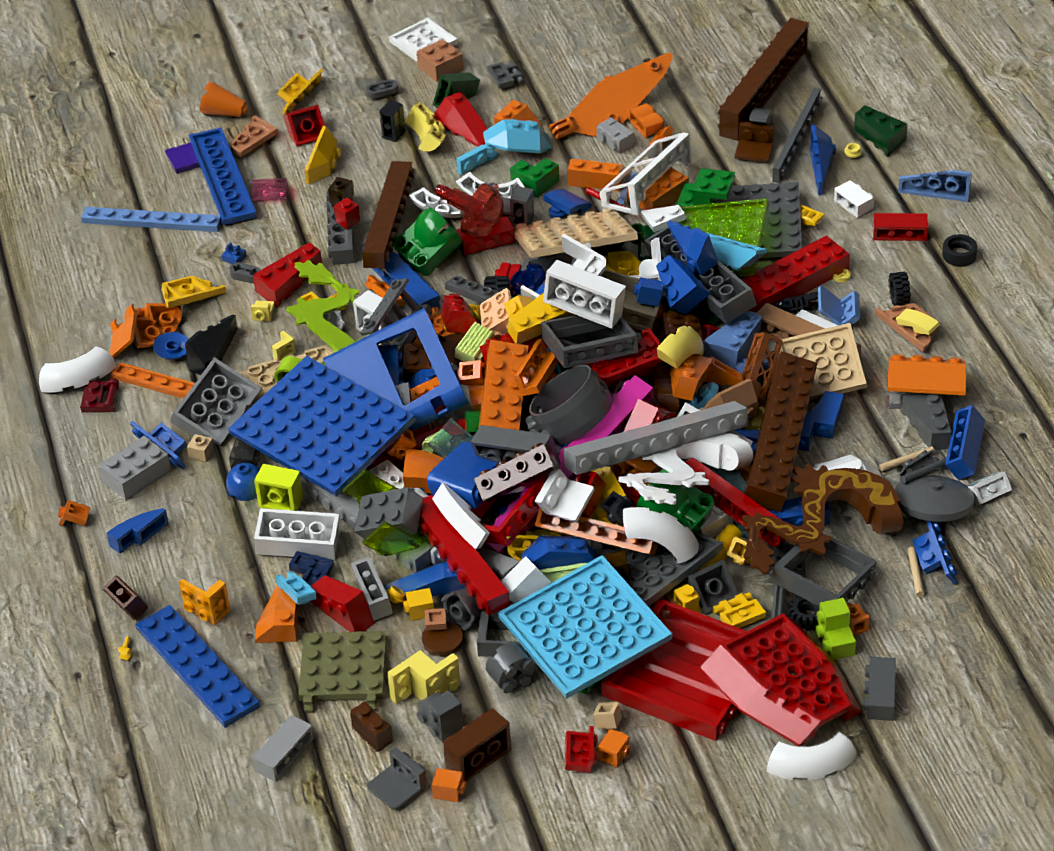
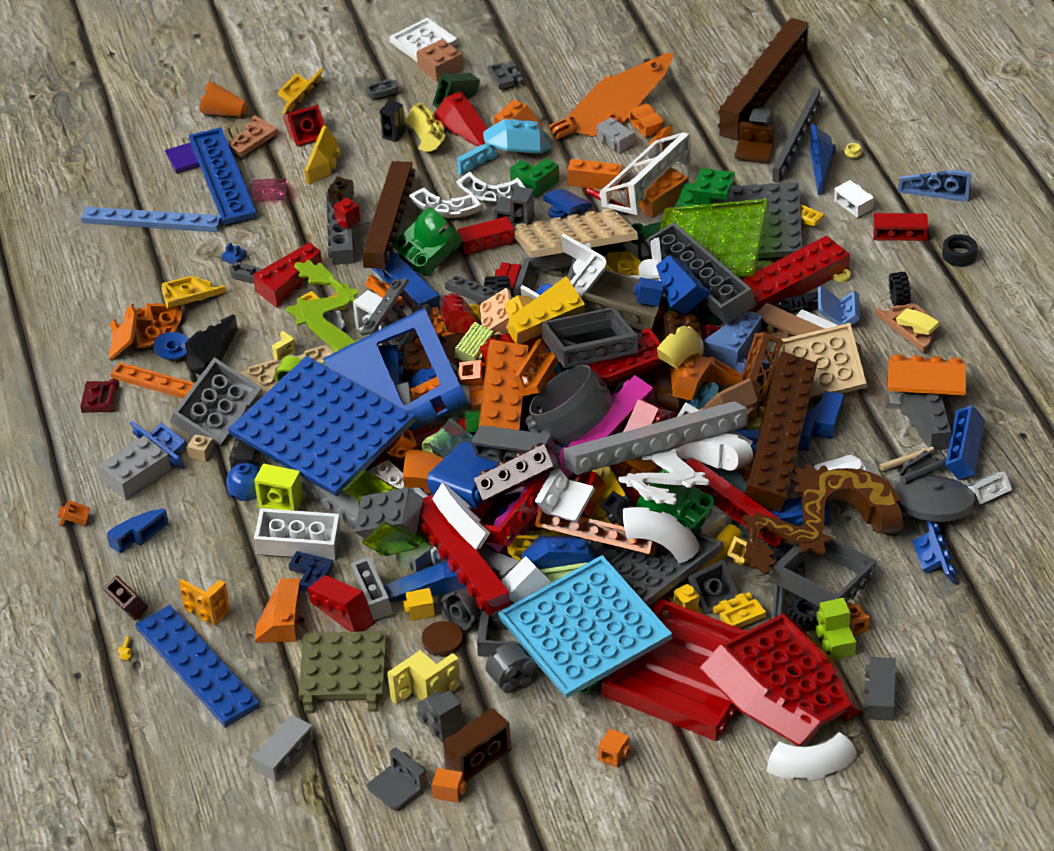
(76, 371): white brick -> none
(262, 310): light yellow bracket -> none
(296, 588): medium azure hinge -> none
(371, 726): reddish brown brick -> none
(395, 594): yellow plate -> none
(435, 619): nougat plate -> none
(481, 210): clear red piece -> none
(530, 278): clear blue plate -> none
(580, 750): red bracket -> none
(584, 293): white brick -> none
(607, 715): tan plate -> none
(620, 563): dark brown brick -> none
(623, 195): light blue bar -> none
(658, 217): white wing -> none
(694, 246): blue wedge -> none
(735, 253): medium azure wedge -> none
(881, 129): dark green wedge -> none
(915, 572): tan bar -> none

